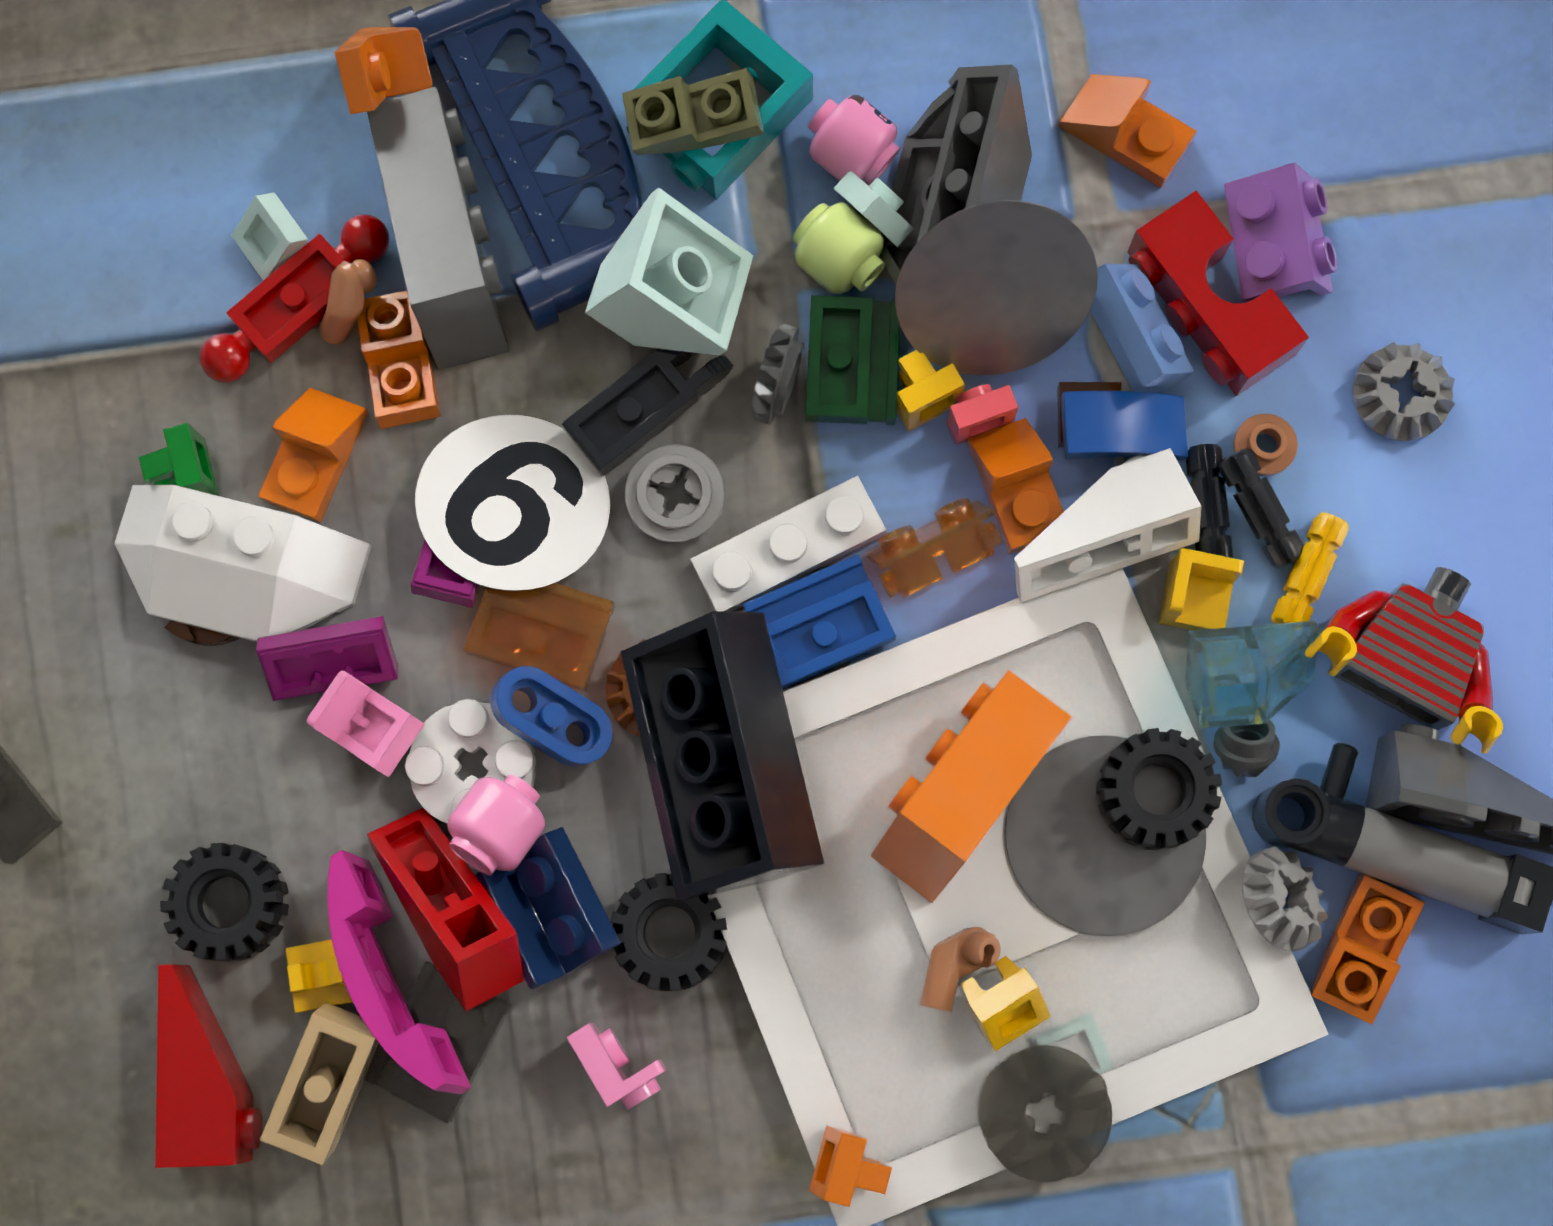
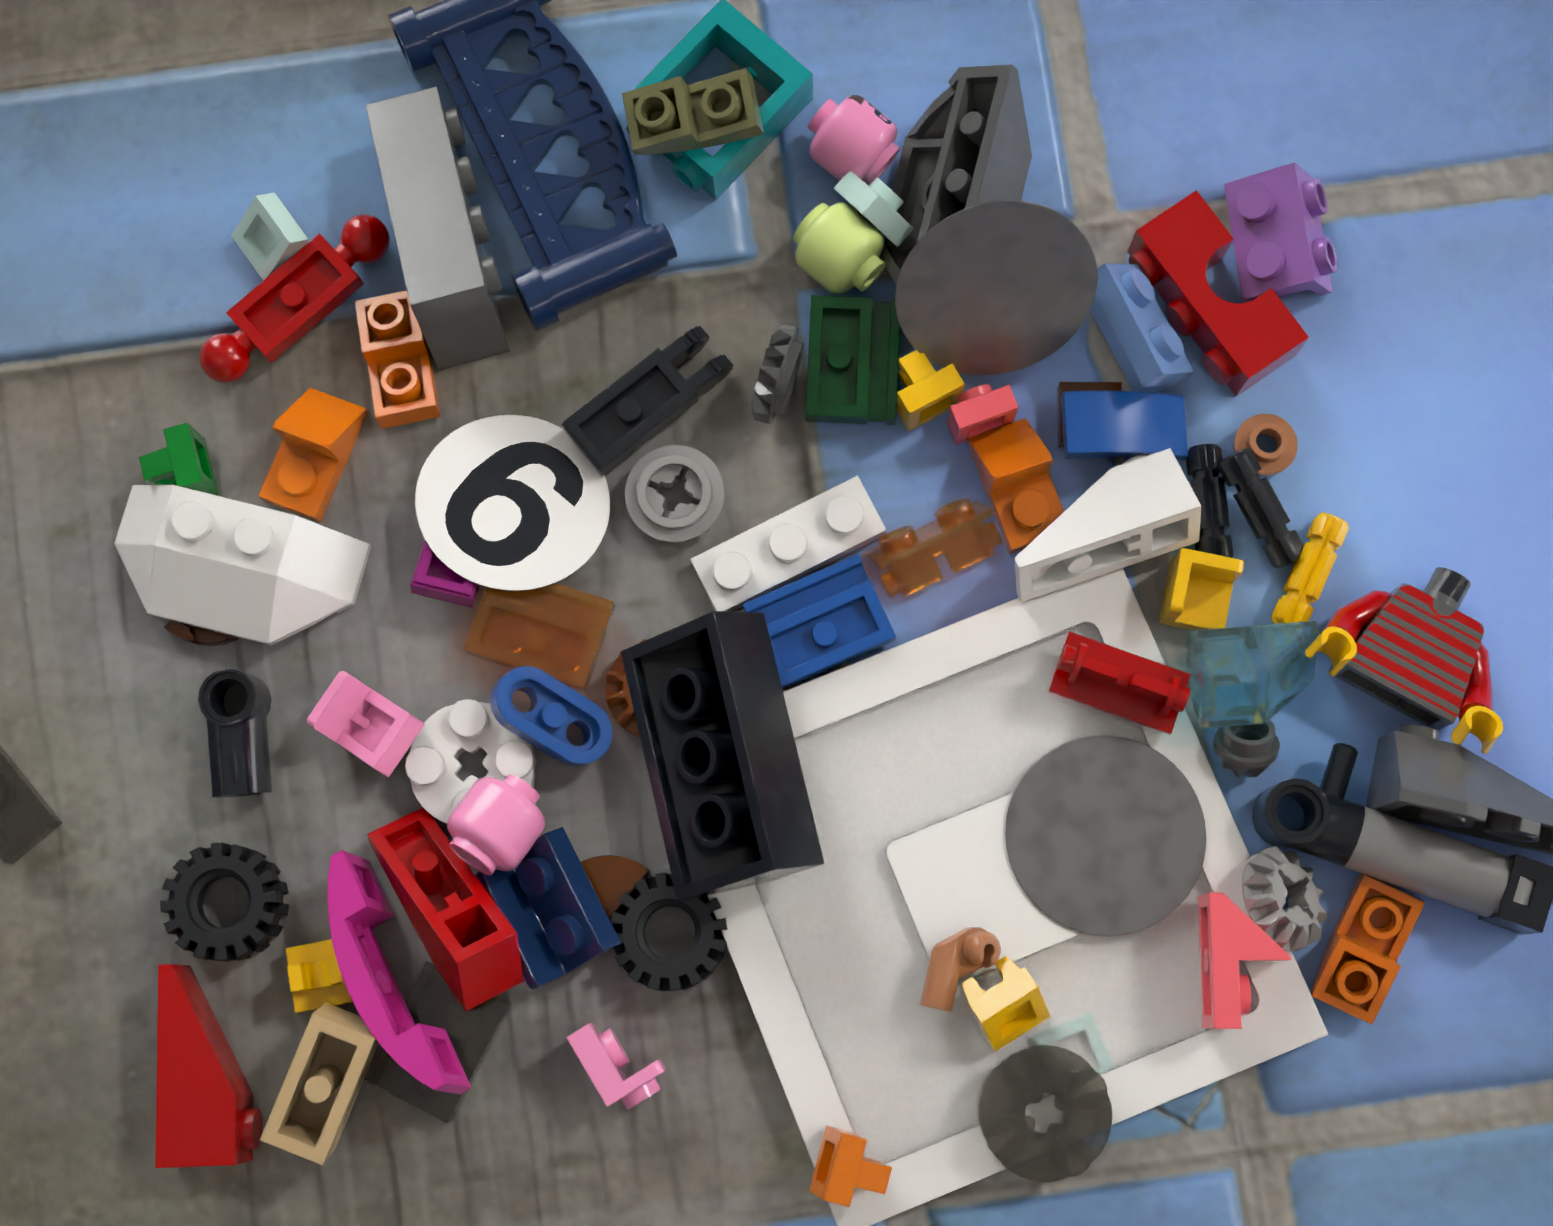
(237, 742): none -> black piece
(311, 658): magenta plate -> none
(346, 299): nougat arm -> none
(382, 65): orange slope -> none
(613, 877): none -> reddish brown tile
(671, 281): light aqua slope -> none
(969, 785): orange wedge -> none
(1120, 683): none -> red hinge
(1124, 126): orange slope -> none
(1191, 767): black tyre -> none
(1224, 941): none -> coral slope
(1379, 403): light grey gear -> none

